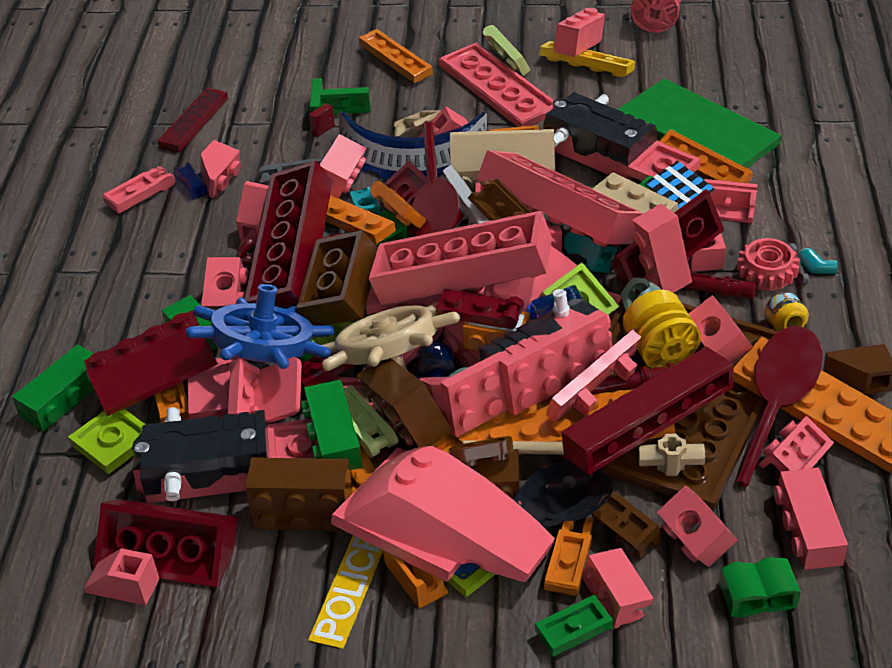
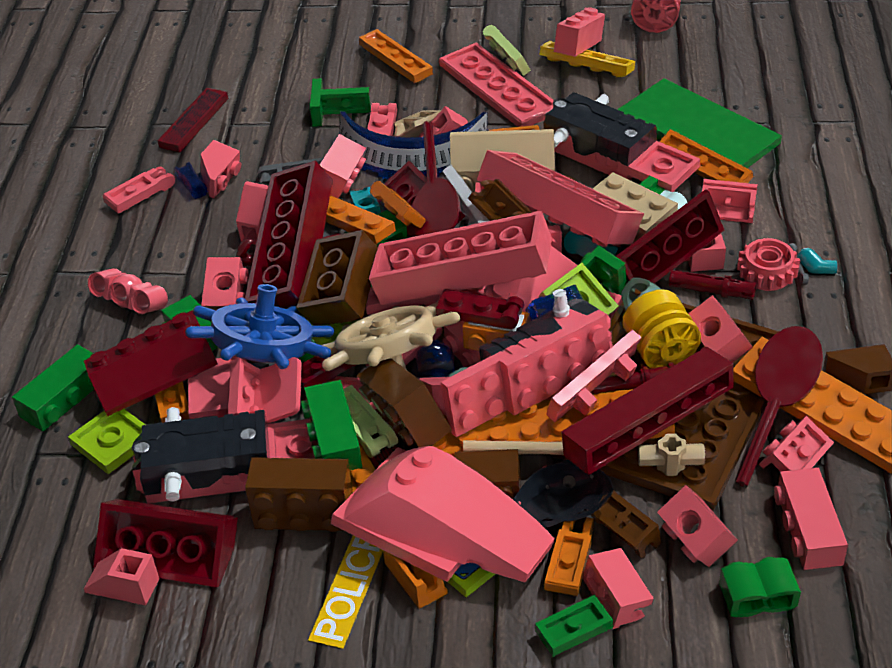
(127, 291): none -> coral piece
(321, 120): dark red tile -> none
(382, 118): none -> coral plate
(495, 448): reddish brown plate -> none
(606, 269): none -> green bracket
(662, 248): coral brick -> none
(678, 184): sticker -> none
(786, 311): yellow head -> none

